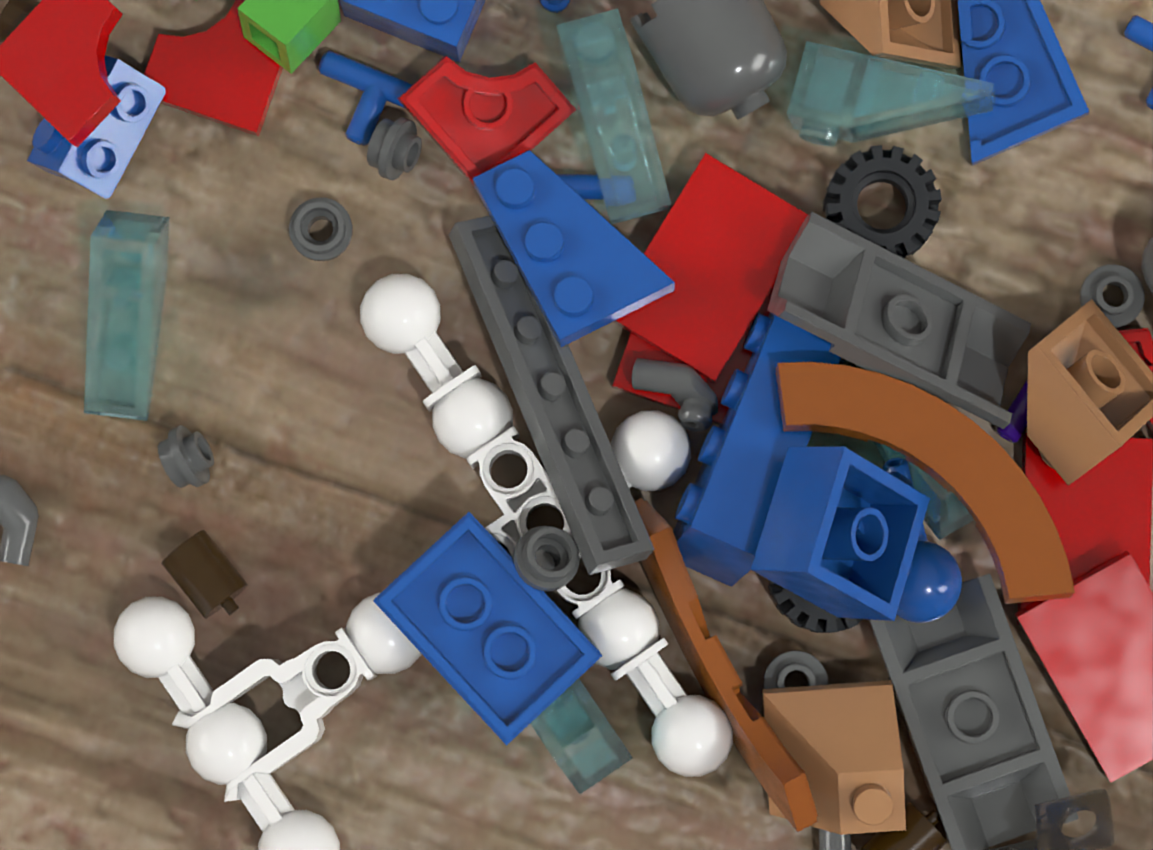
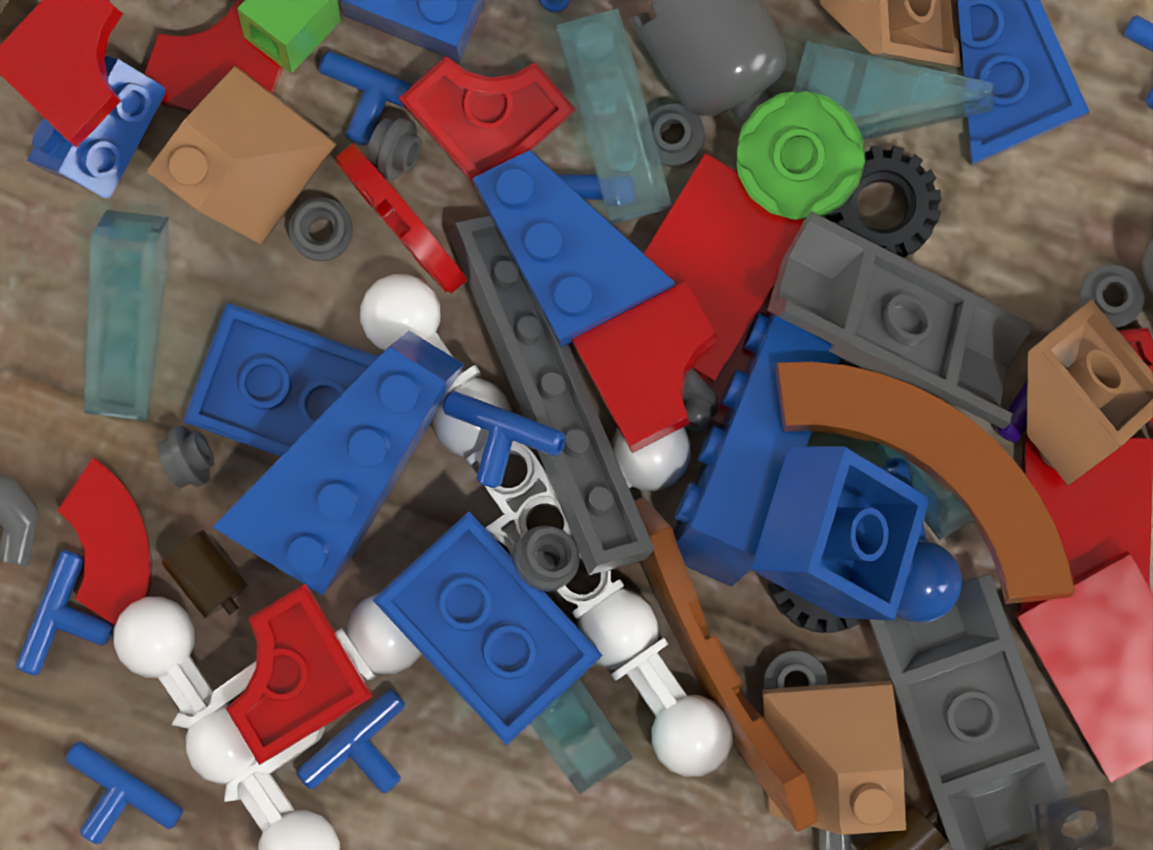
(55, 615): none -> blue piece
(113, 541): none -> red tile
(120, 790): none -> blue piece
(242, 156): none -> medium nougat slope
(269, 380): none -> blue tile
(298, 679): none -> red tile
(336, 477): none -> blue wedge
(355, 743): none -> blue piece
(400, 219): none -> red tile
(502, 430): none -> blue piece
(644, 360): none -> red tile
(693, 141): none -> dark grey plate
(800, 155): none -> bright green tile

